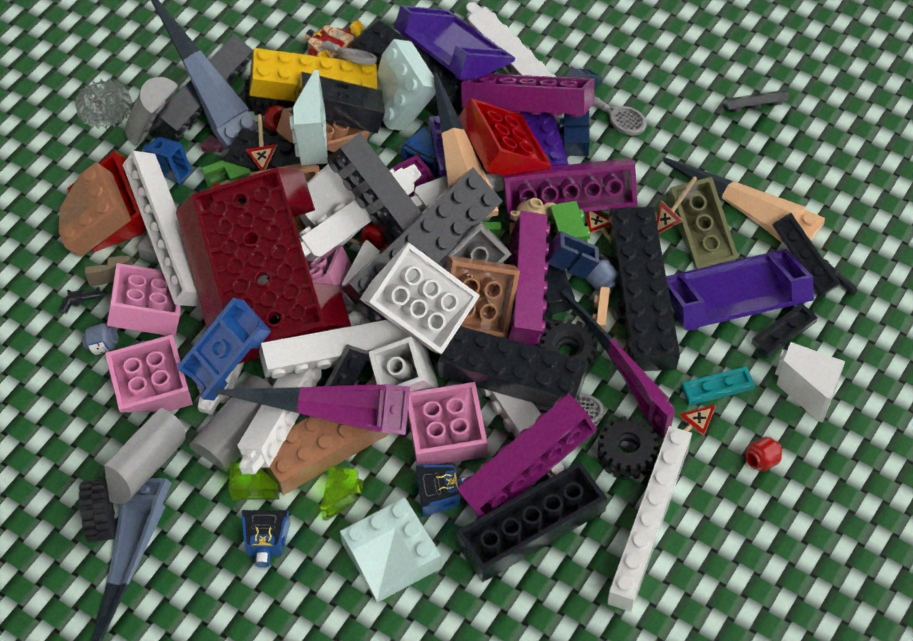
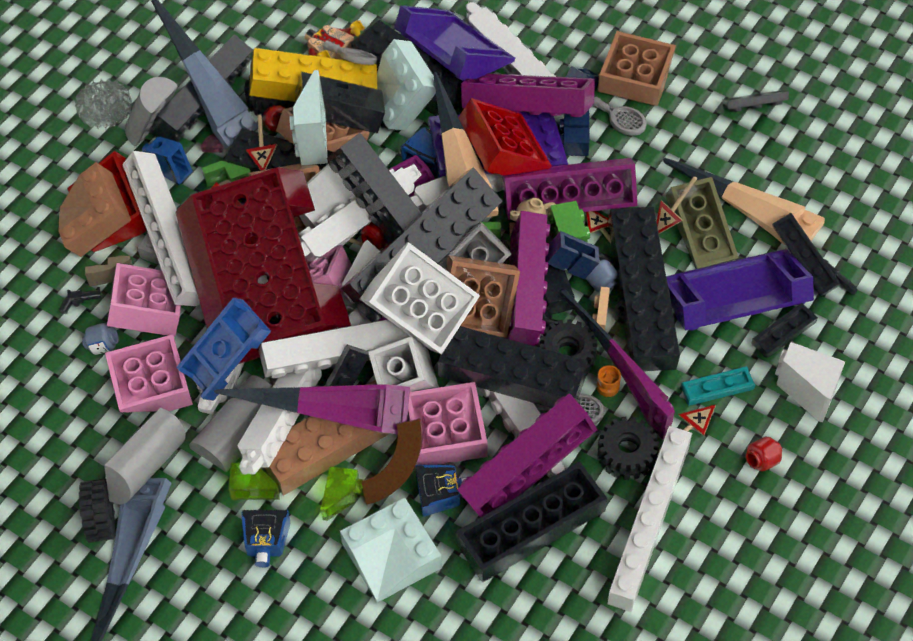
(401, 465): none -> reddish brown tile
(608, 381): none -> orange wheel
(636, 68): none -> nougat slope

